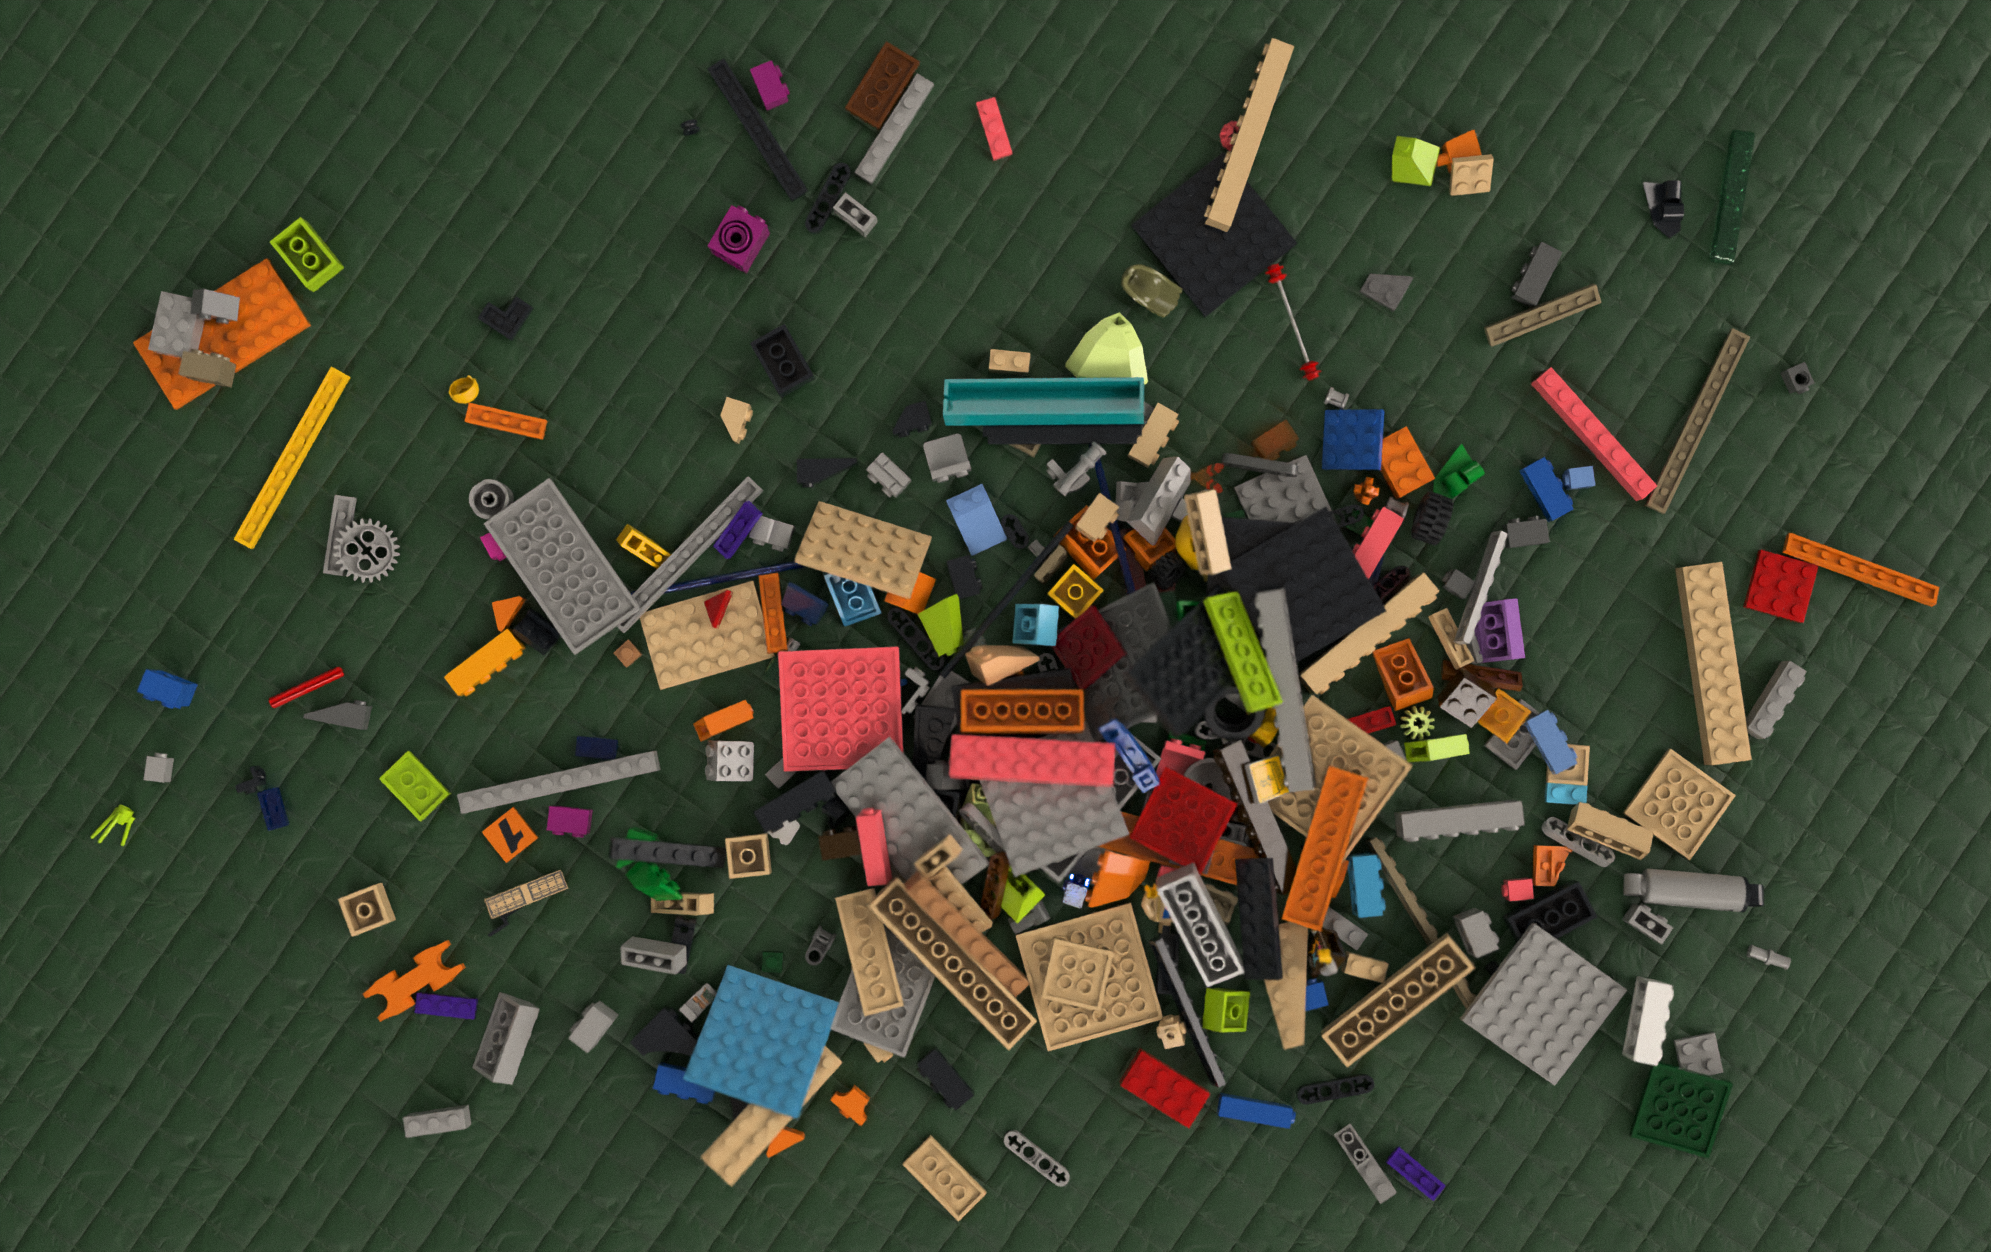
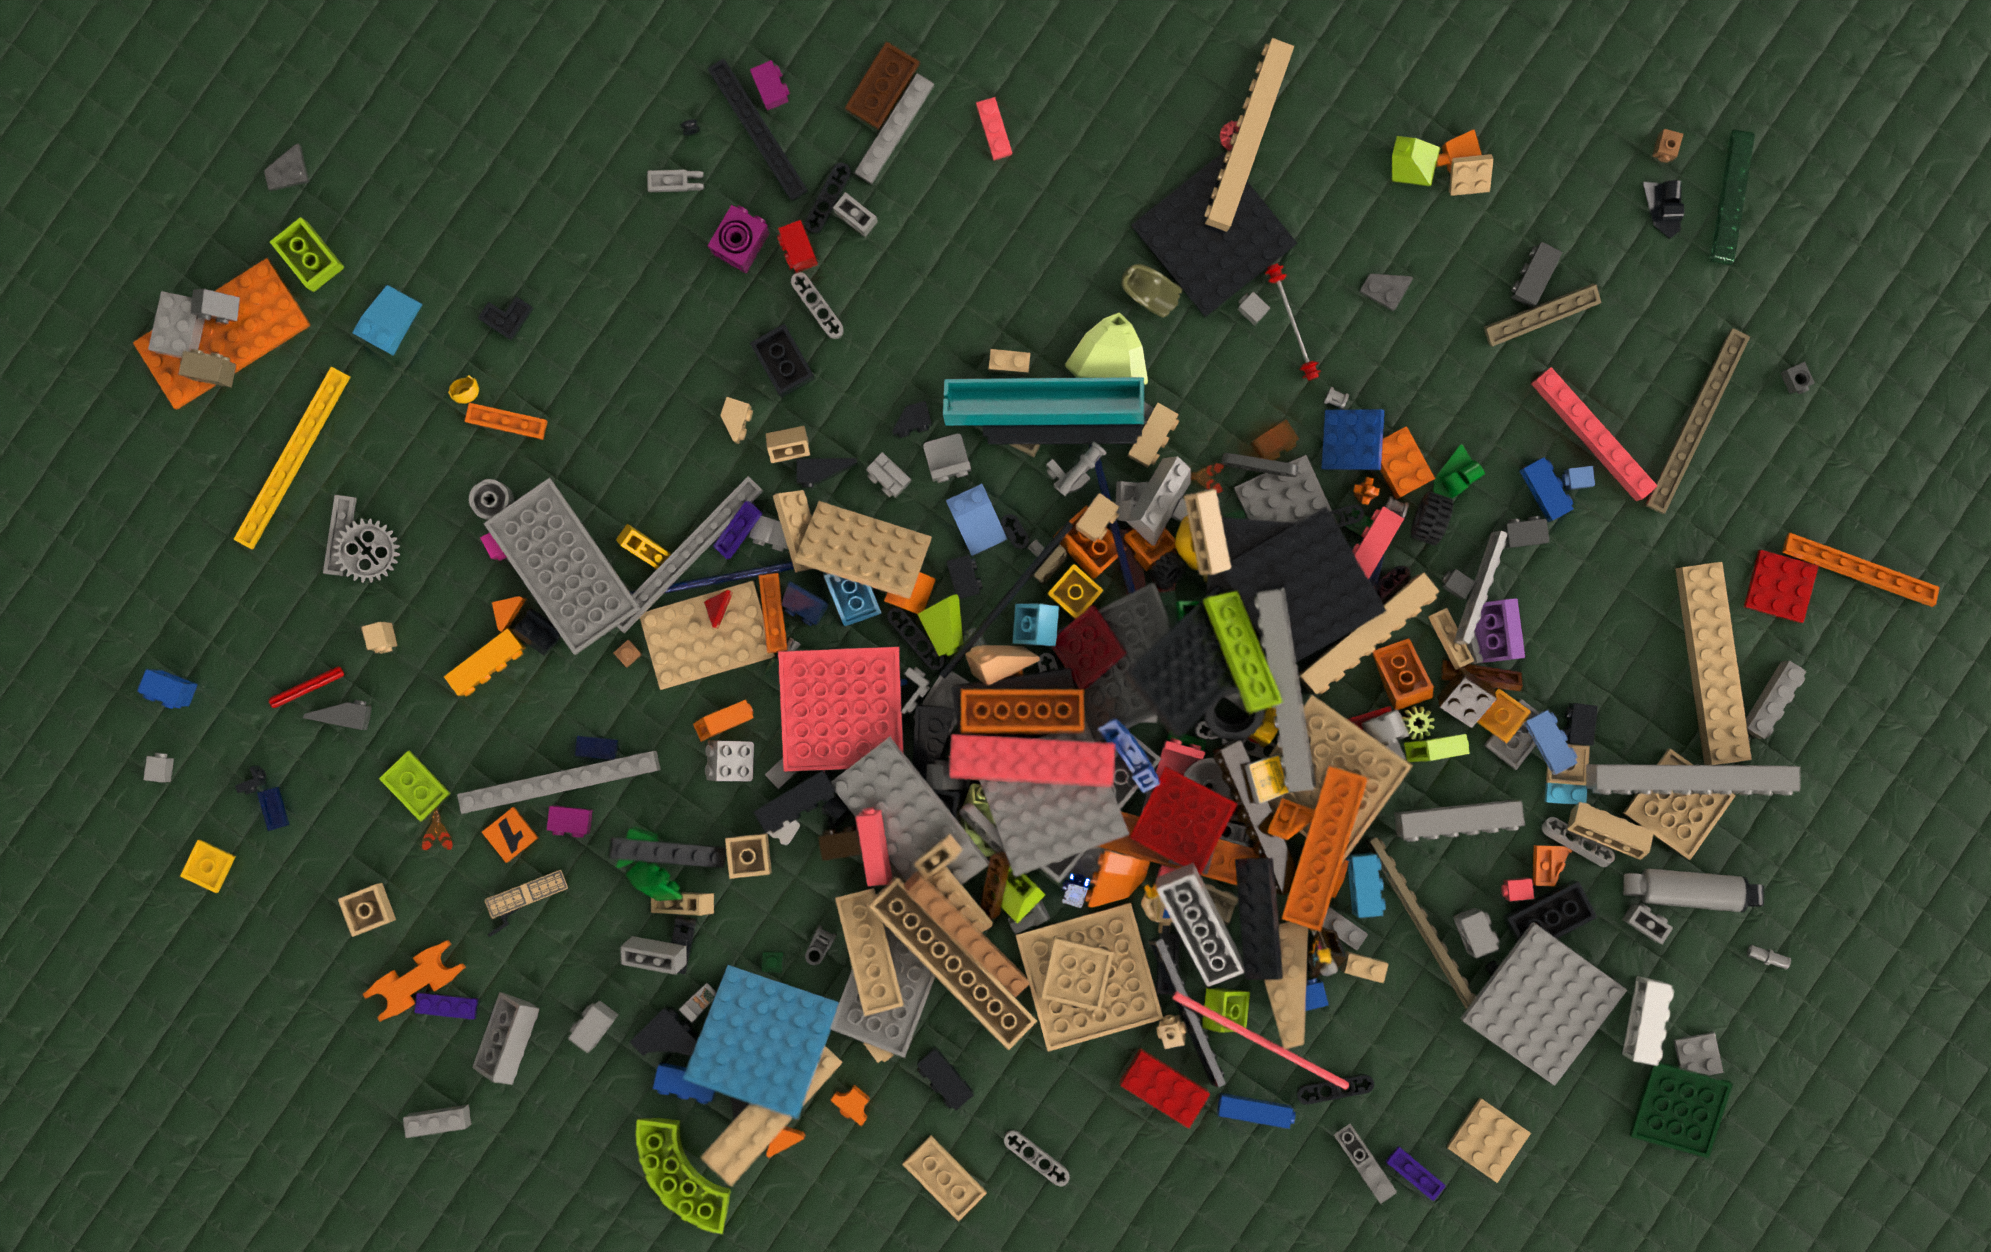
(120, 815): lime plant -> none
(208, 866): none -> yellow plate
(287, 170): none -> flat silver wing
(379, 637): none -> tan brick
(387, 319): none -> dark azure slope
(436, 830): none -> clear orange piece
(673, 180): none -> light grey hinge
(675, 1178): none -> lime brick
(787, 444): none -> tan brick
(794, 519): none -> tan plate
(799, 251): none -> red brick
(817, 305): none -> light grey beam
(1253, 307): none -> light grey brick
(1260, 1040): none -> coral piece
(1290, 819): none -> orange wing
(1386, 727): none -> light grey brick
(1397, 999): tan brick -> none
(1488, 1140): none -> tan plate
(1580, 723): none -> black brick
(1667, 145): none -> medium nougat brick
(1699, 778): none -> light grey brick

